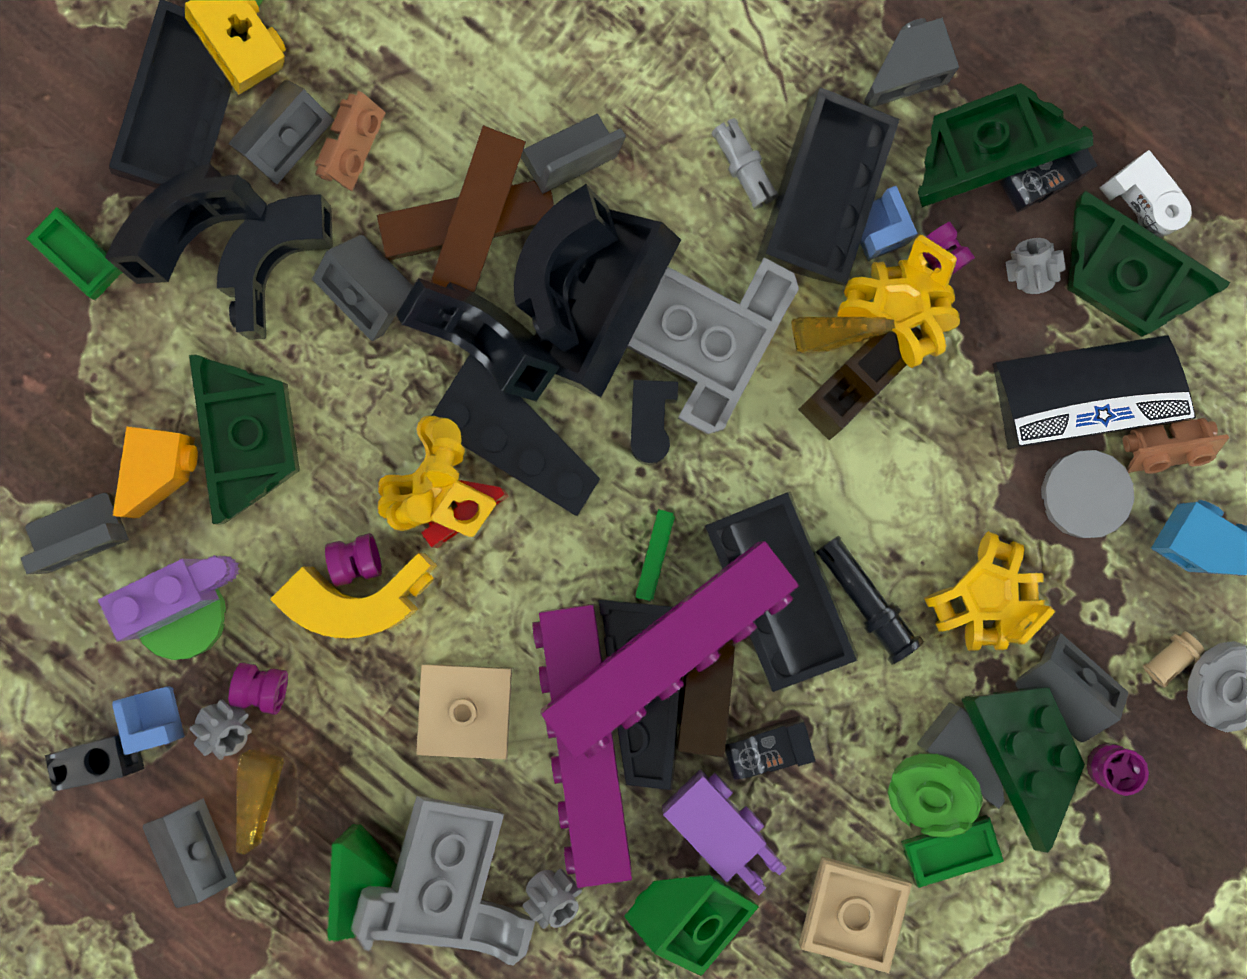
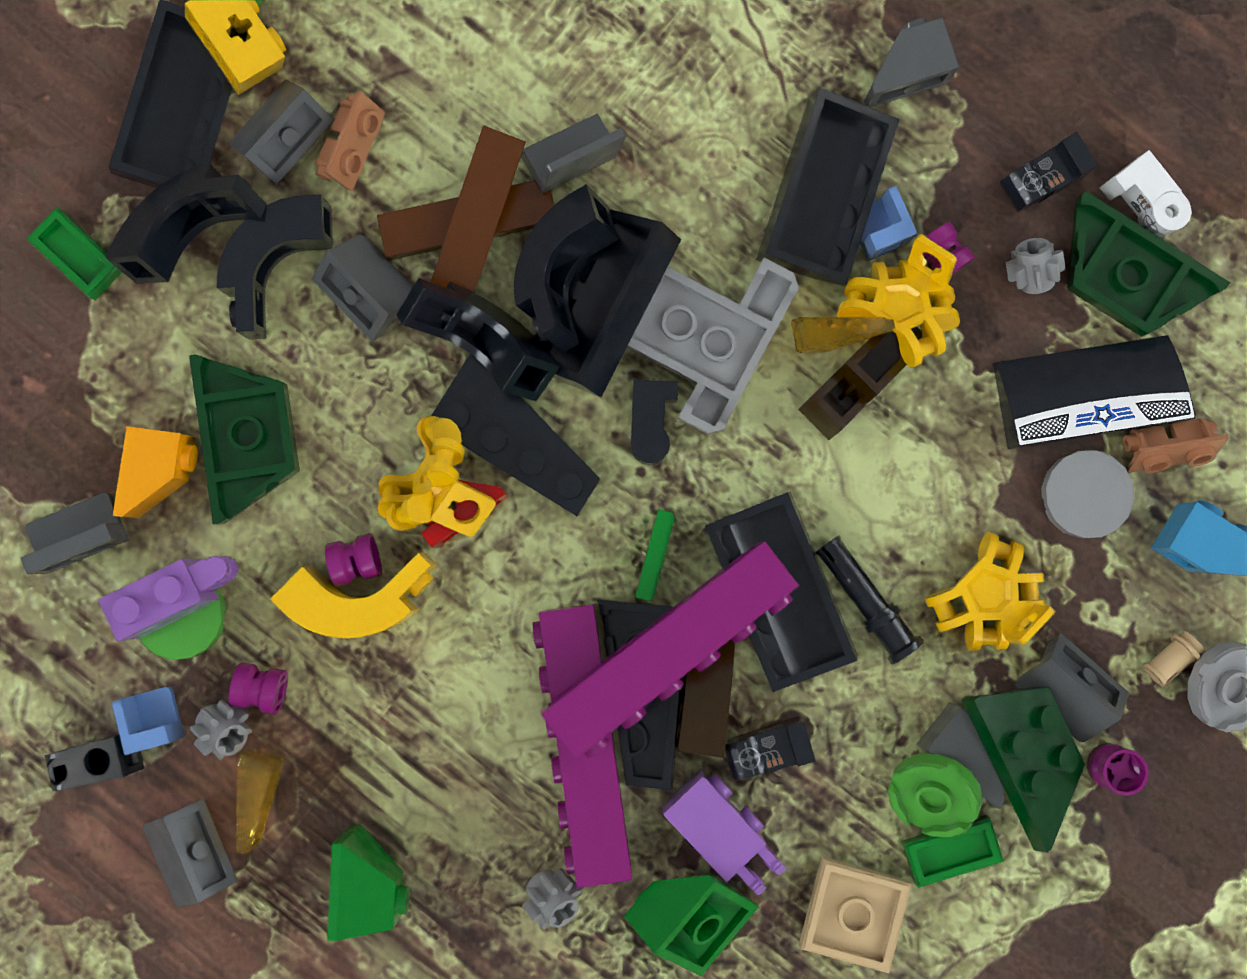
(442, 885): light grey piece -> none
(464, 711): tan plate -> none
(745, 163): light grey pin -> none
(995, 140): dark green wing -> none

